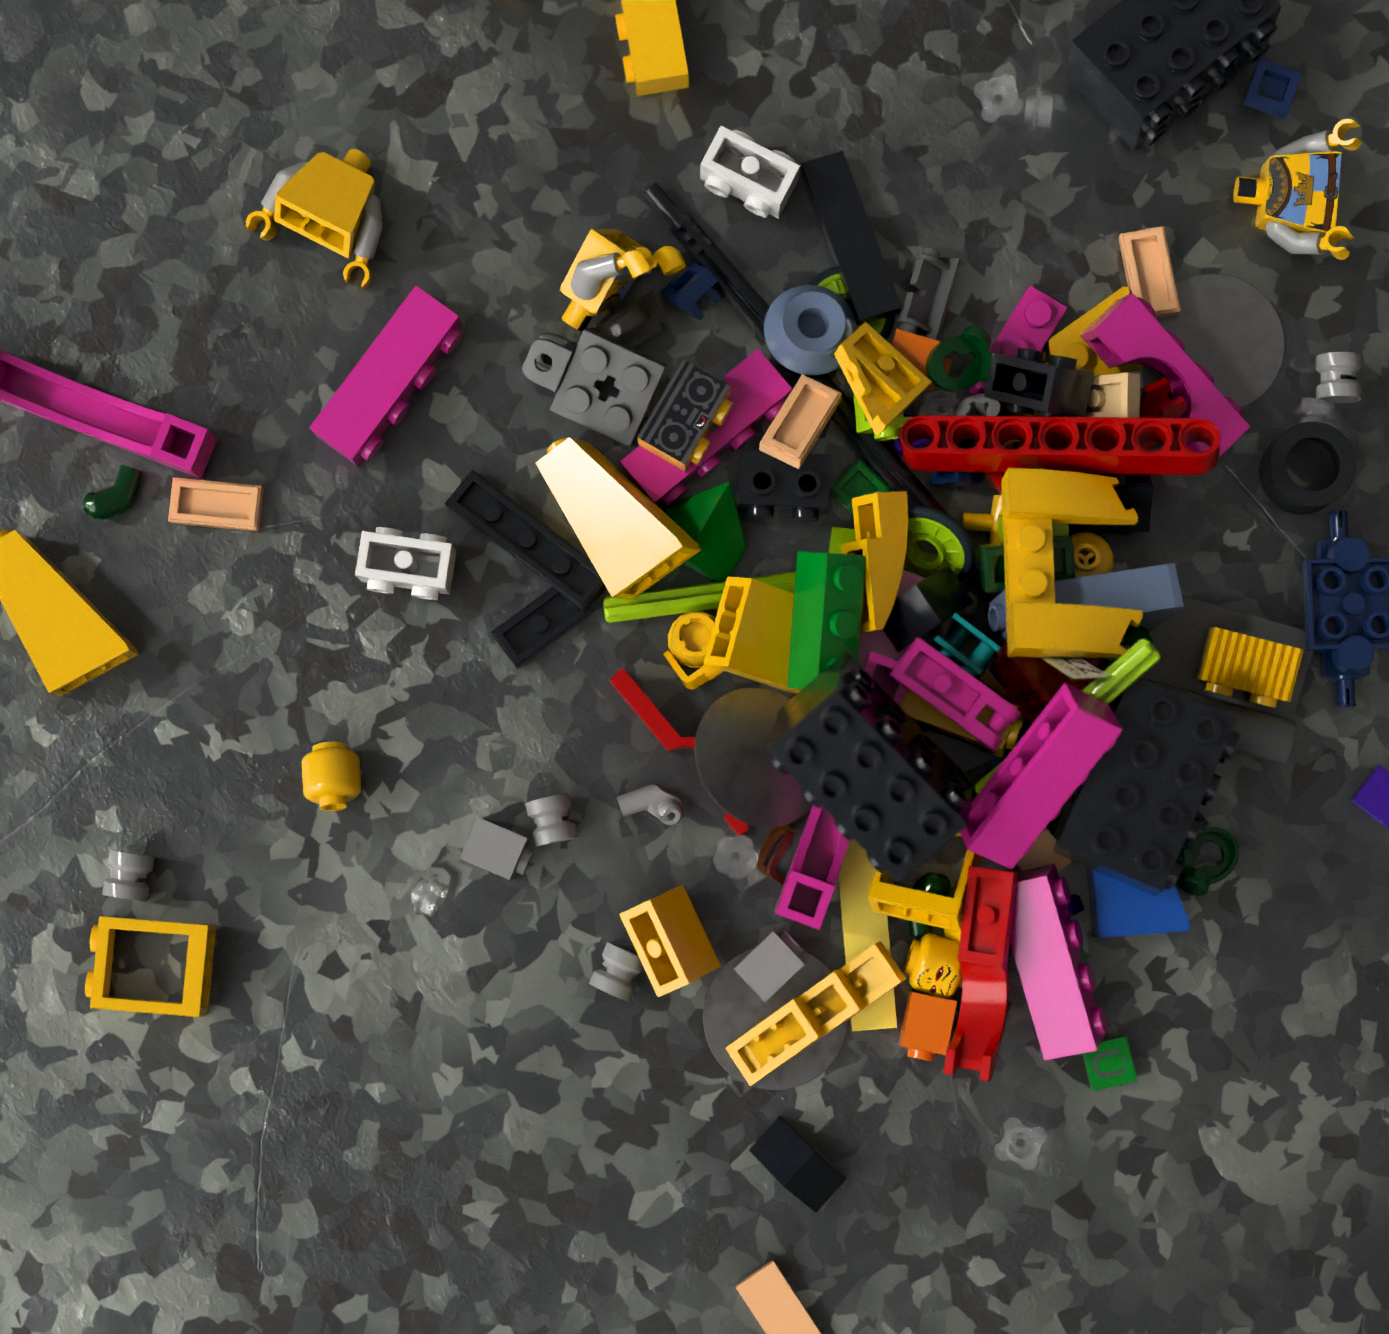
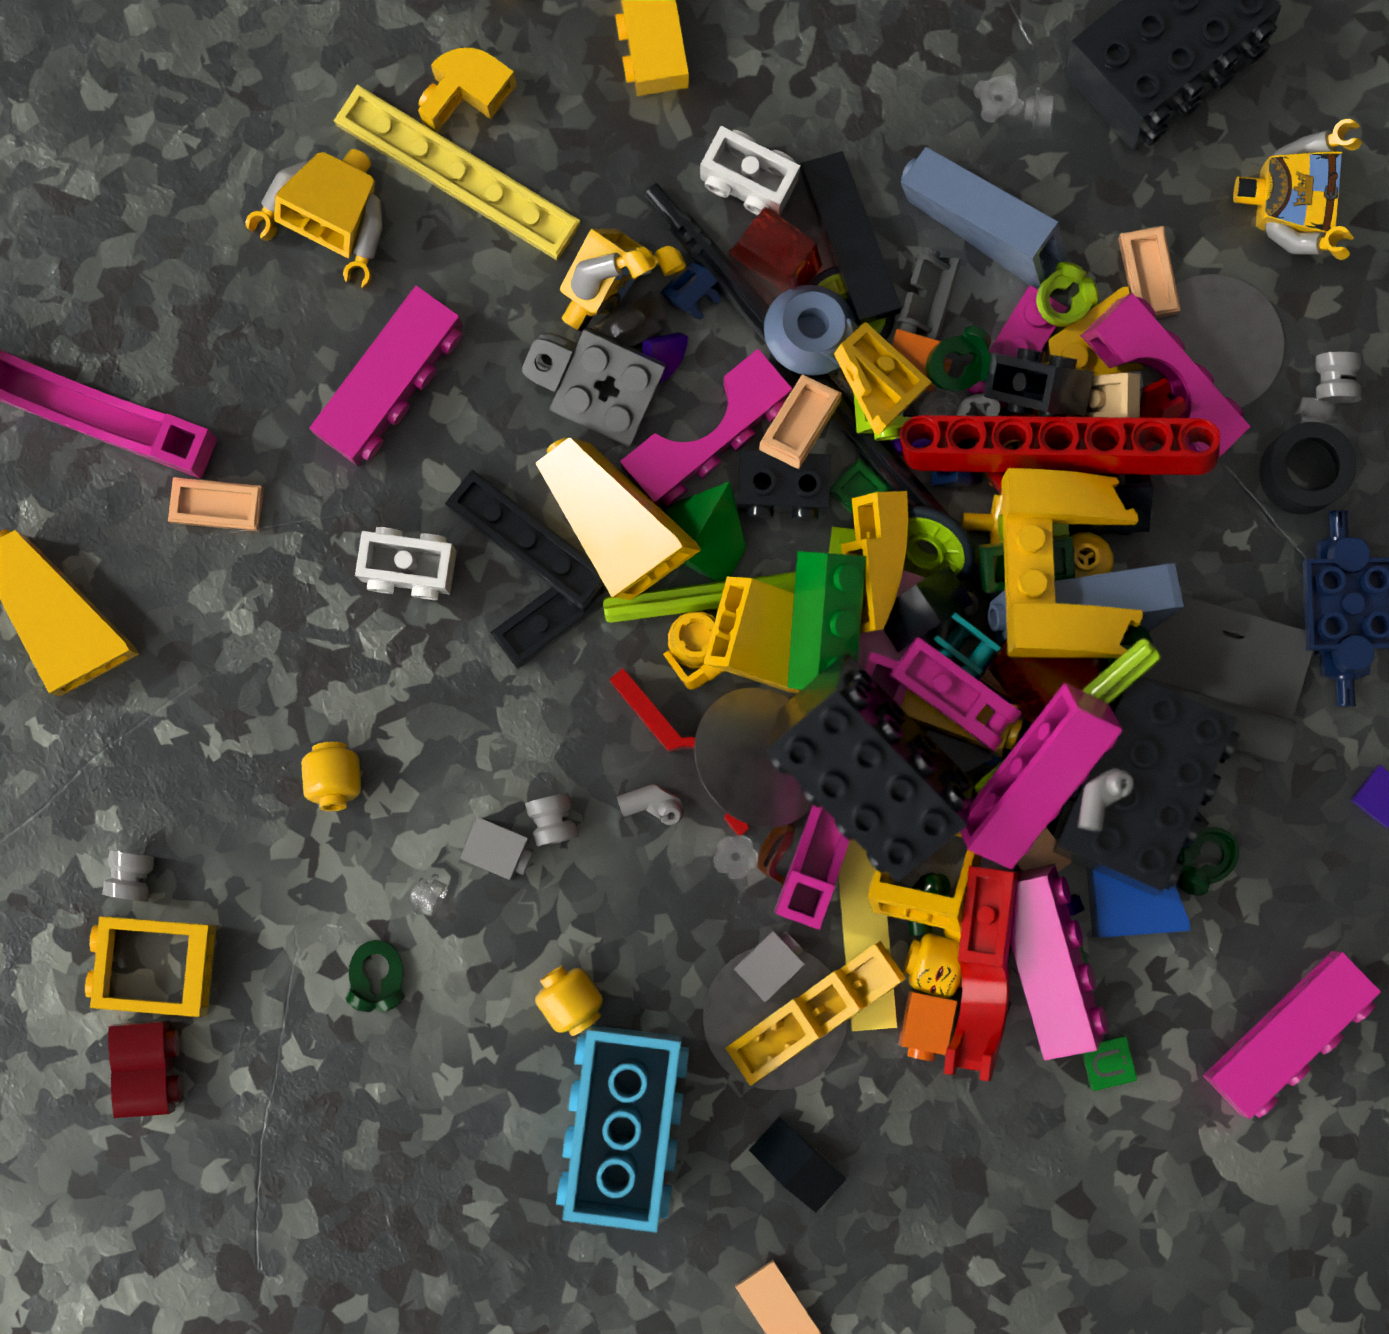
(113, 499): dark green arm -> none
(143, 1068): none -> dark red brick
(360, 994): none -> dark green piece
(457, 172): none -> light yellow tile
(466, 76): none -> yellow brick
(569, 1000): none -> yellow head
(618, 971): light grey wheel -> none
(622, 1128): none -> medium azure brick
(668, 349): none -> dark purple tile
(670, 940): yellow brick -> none
(685, 416): brick -> none
(777, 251): none -> clear red torso
(985, 216): none -> sand blue slope
(1026, 1155): clear plate -> none
(1075, 667): white sticker -> none
(1082, 301): none -> lime piece
(1101, 793): none -> light grey arm
(1249, 665): yellow brick -> none
(1272, 88): dark blue tile -> none
(1292, 1035): none -> dark pink brick

